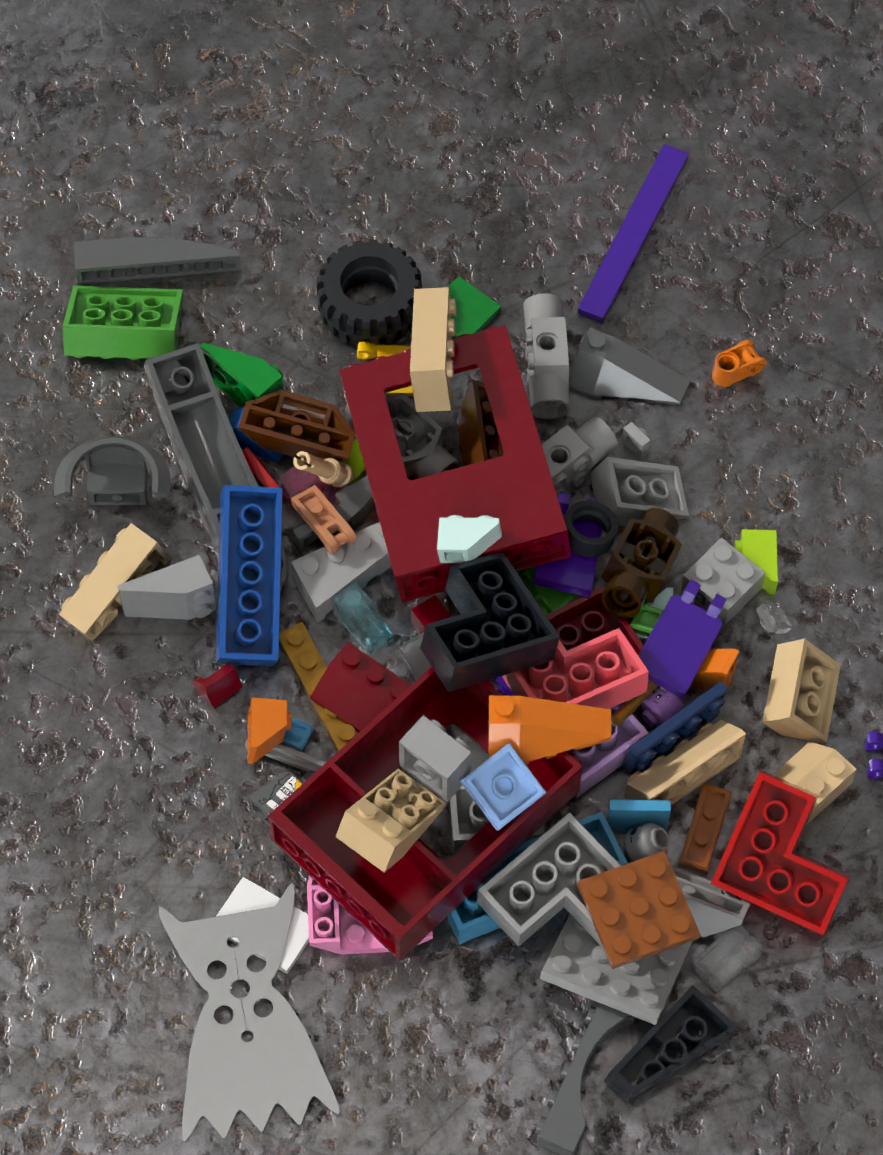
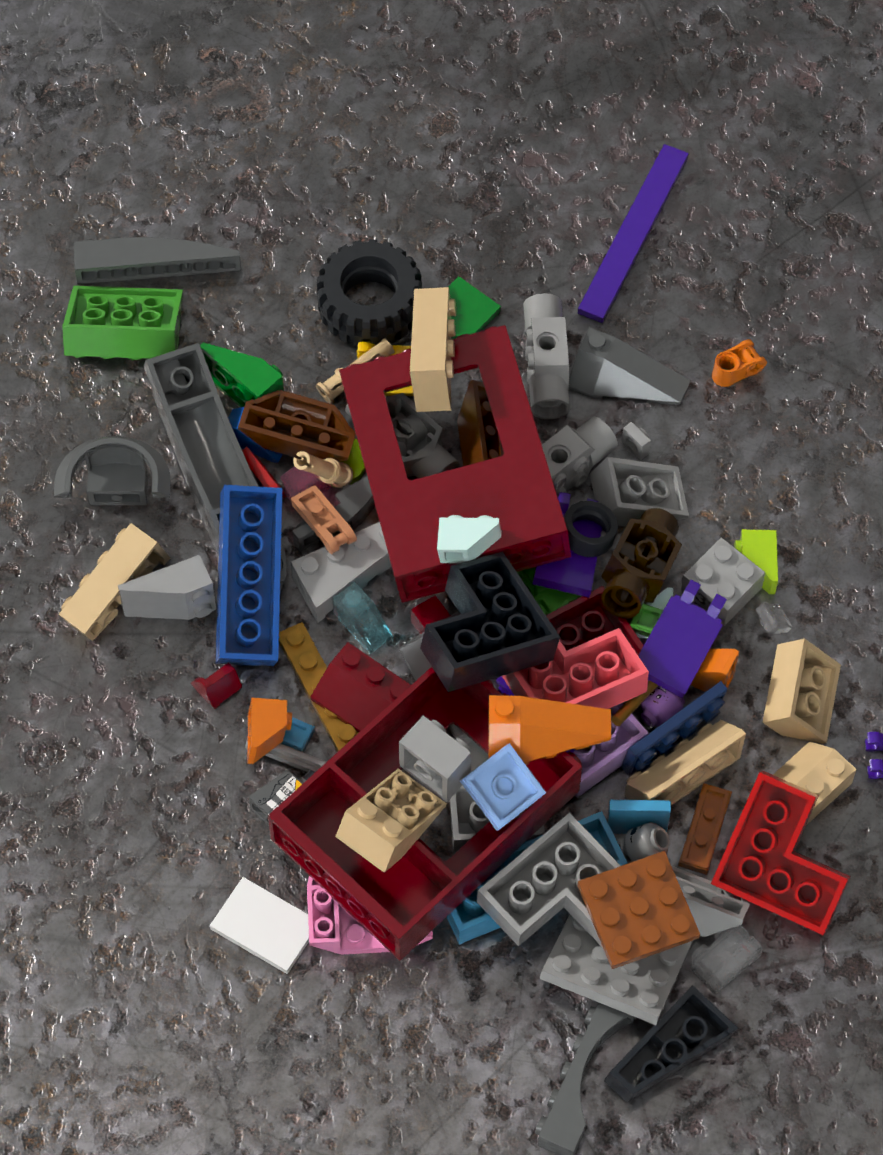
(280, 1059): light grey piece -> none
(333, 386): none -> tan pin

